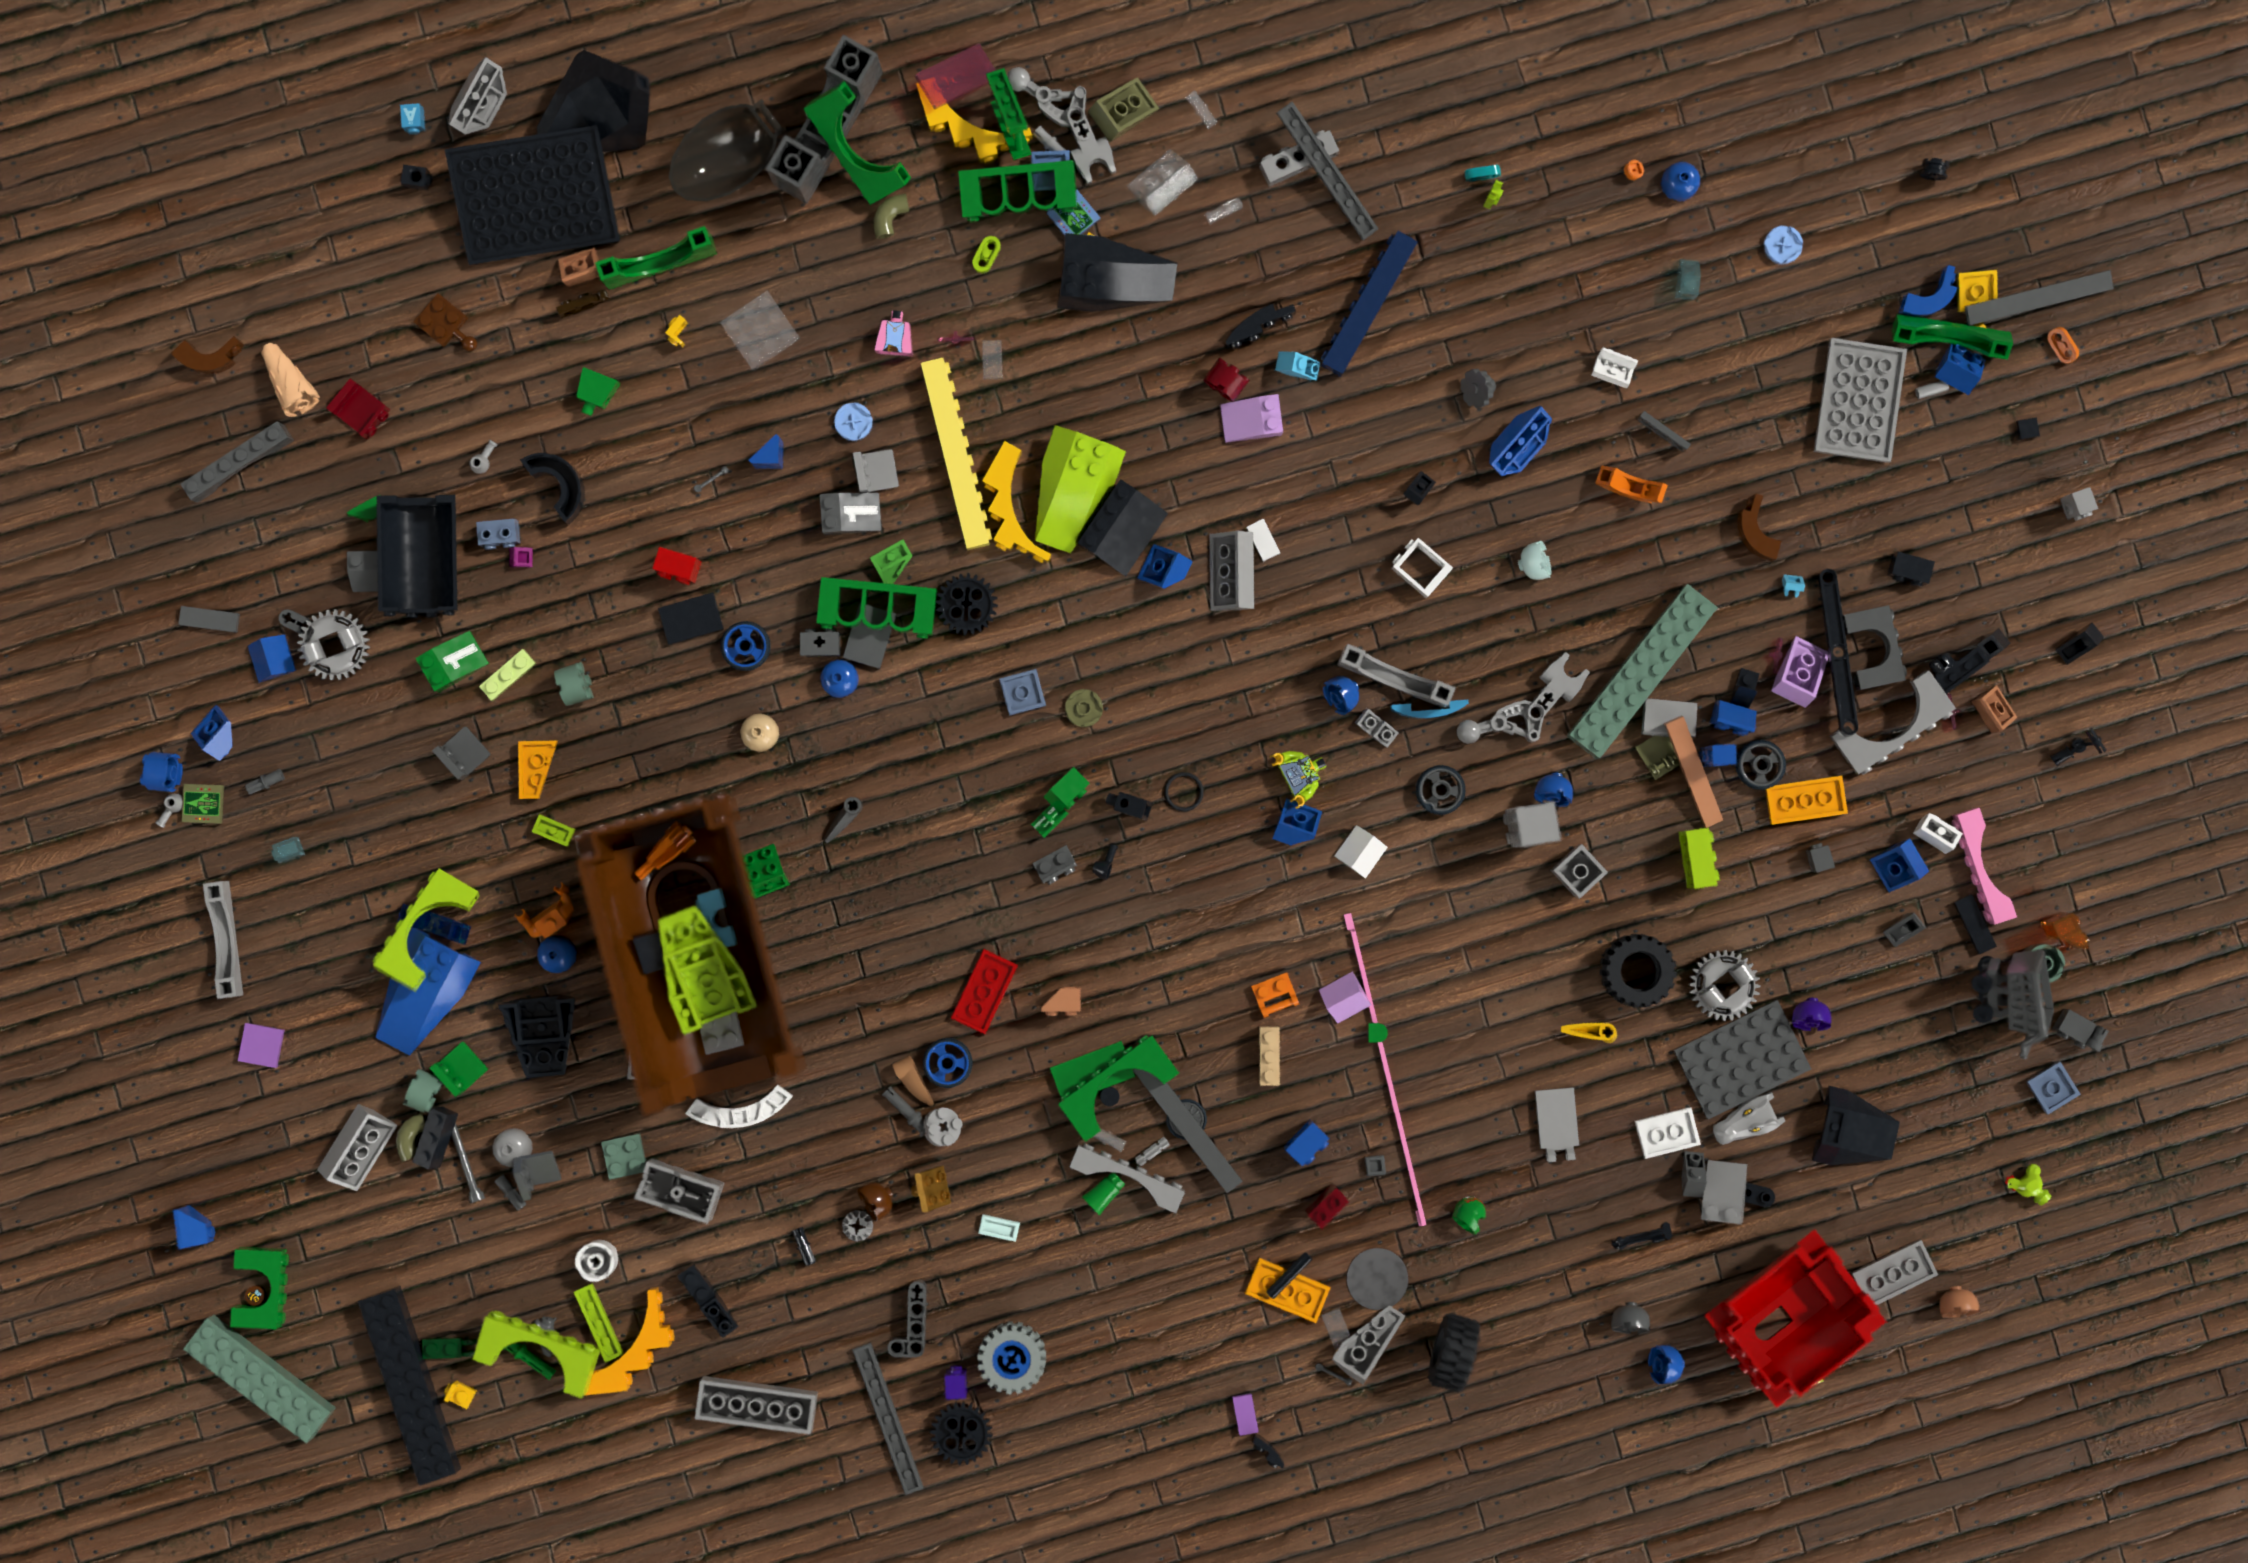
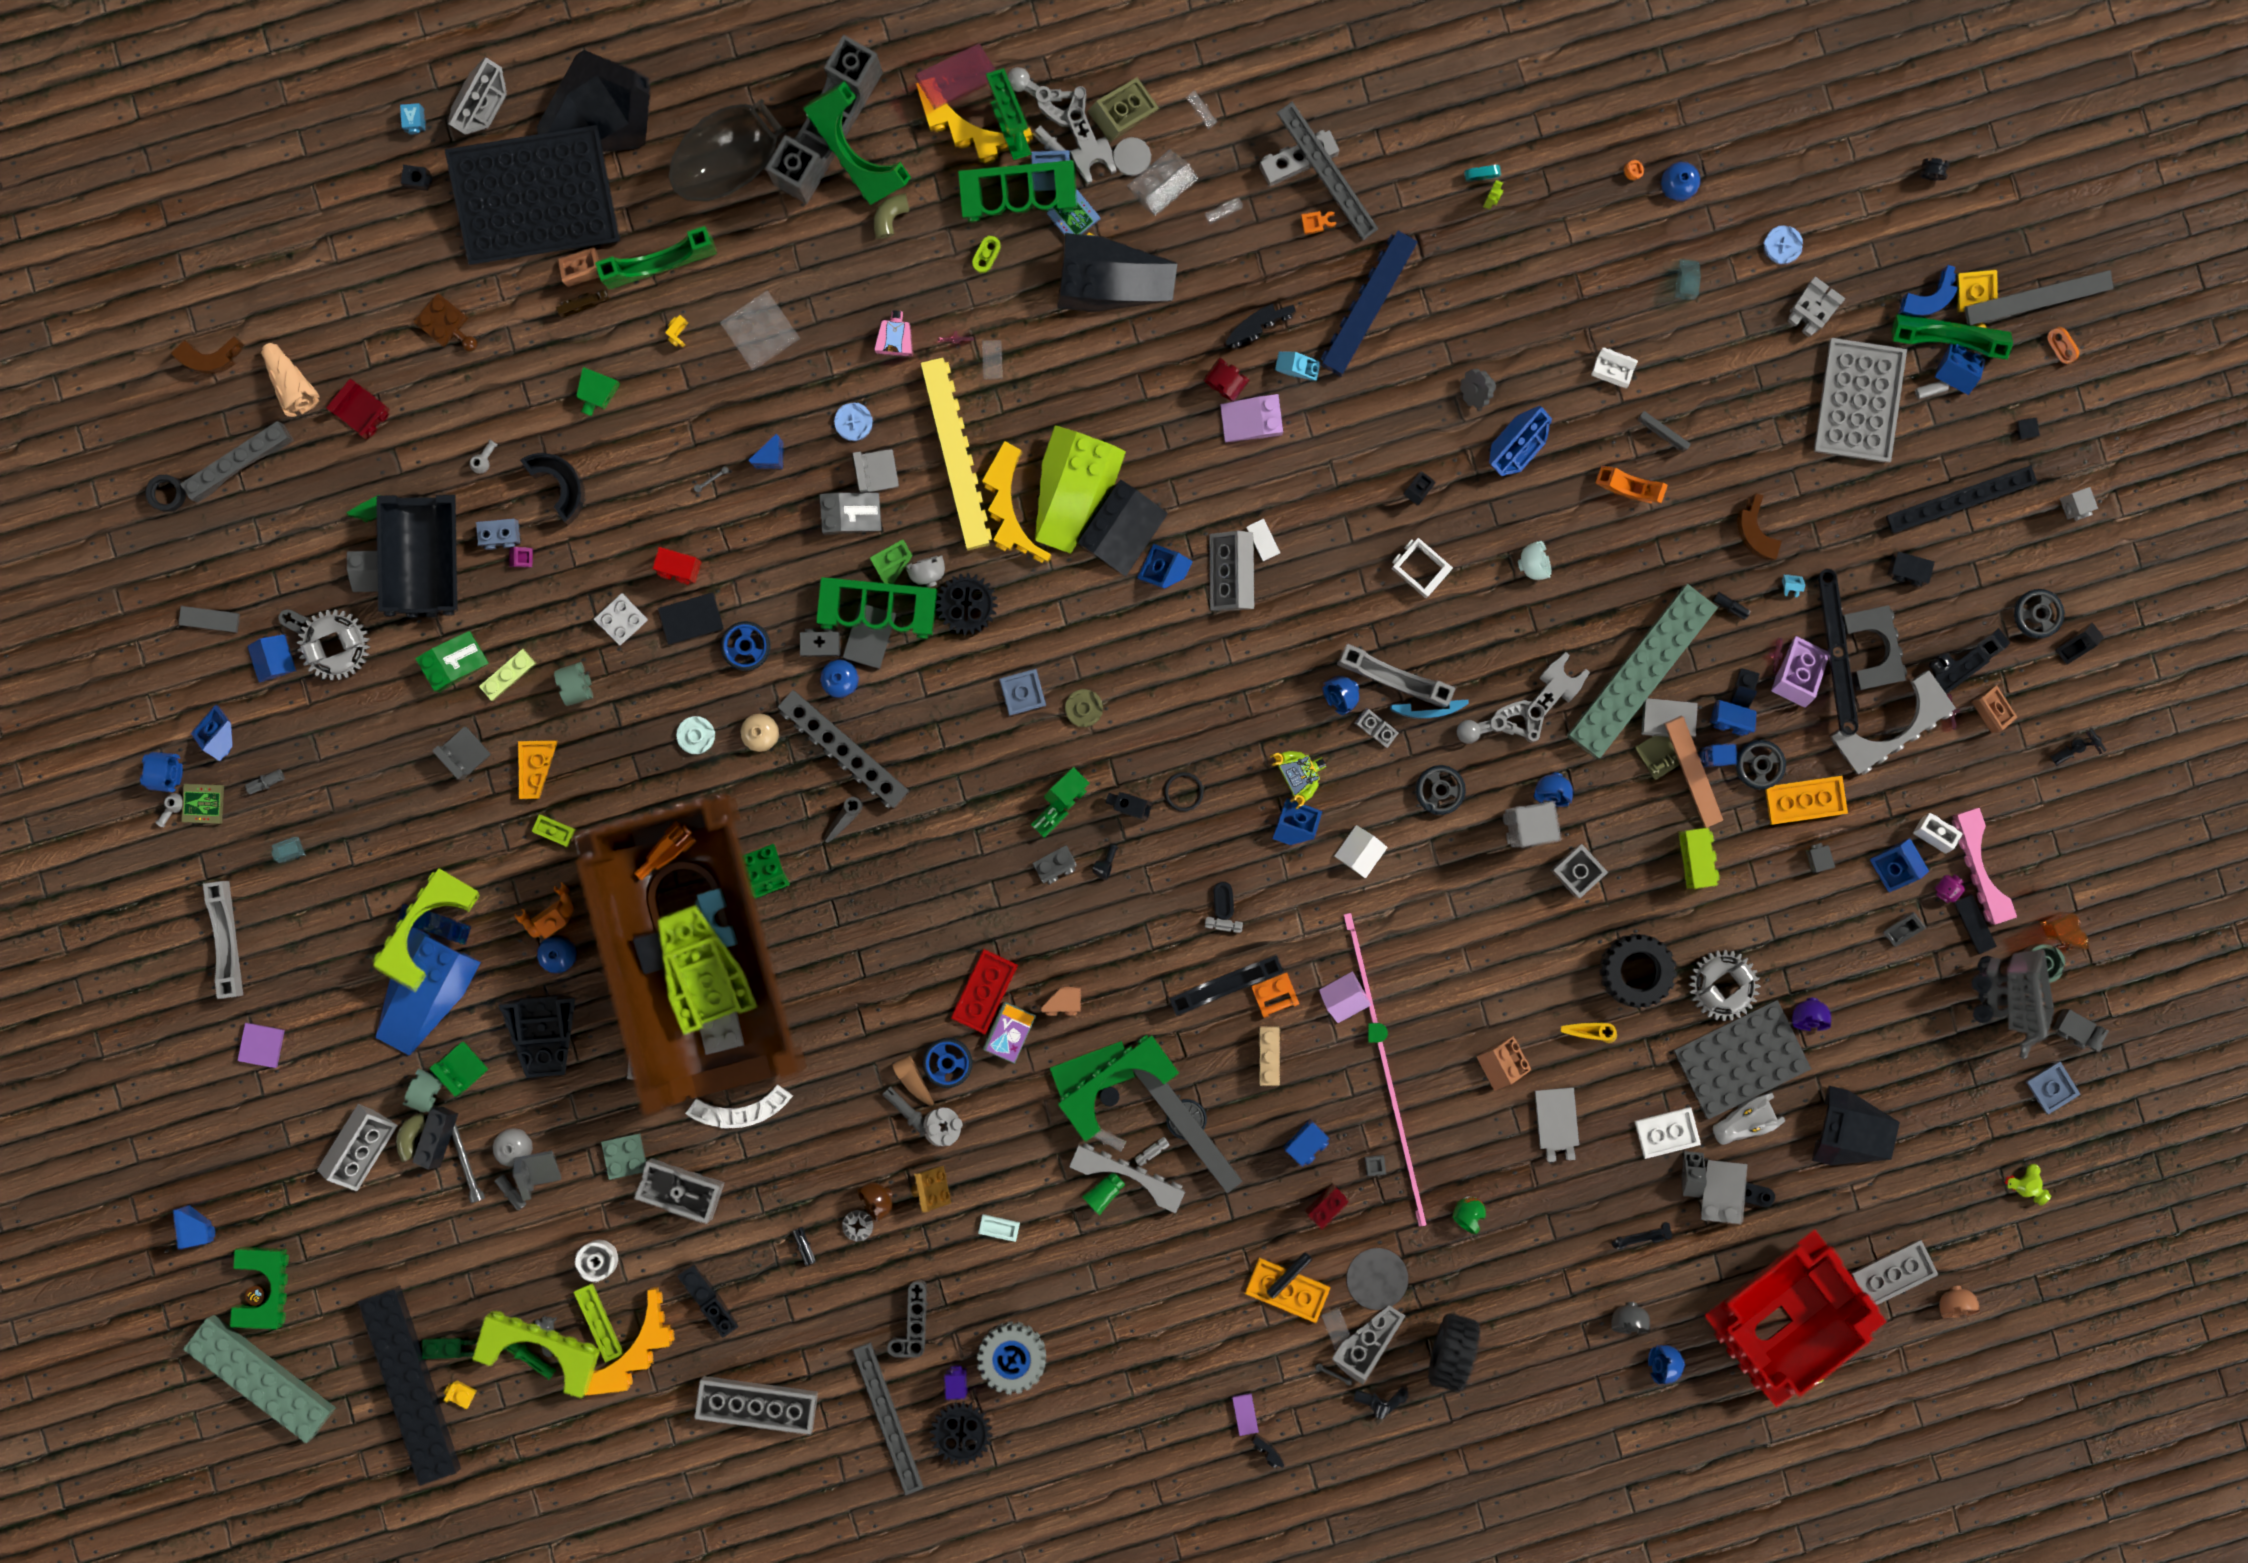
(152, 486): none -> black tyre
(620, 619): none -> light grey hinge
(695, 735): none -> light aqua tile
(795, 701): none -> dark grey brick
(927, 571): none -> light grey cylinder
(1009, 1032): none -> piece
(1132, 156): none -> light grey tile
(1223, 900): none -> black tile
(1224, 925): none -> light grey axle
(1226, 984): none -> black arch
(1314, 222): none -> orange plate
(1380, 1406): none -> black pin
(1504, 1063): none -> nougat slope
(1731, 606): none -> black axle
(1815, 306): none -> light grey hips
(1950, 888): none -> magenta head
(1961, 499): none -> black plate
(2048, 627): none -> dark grey wheel

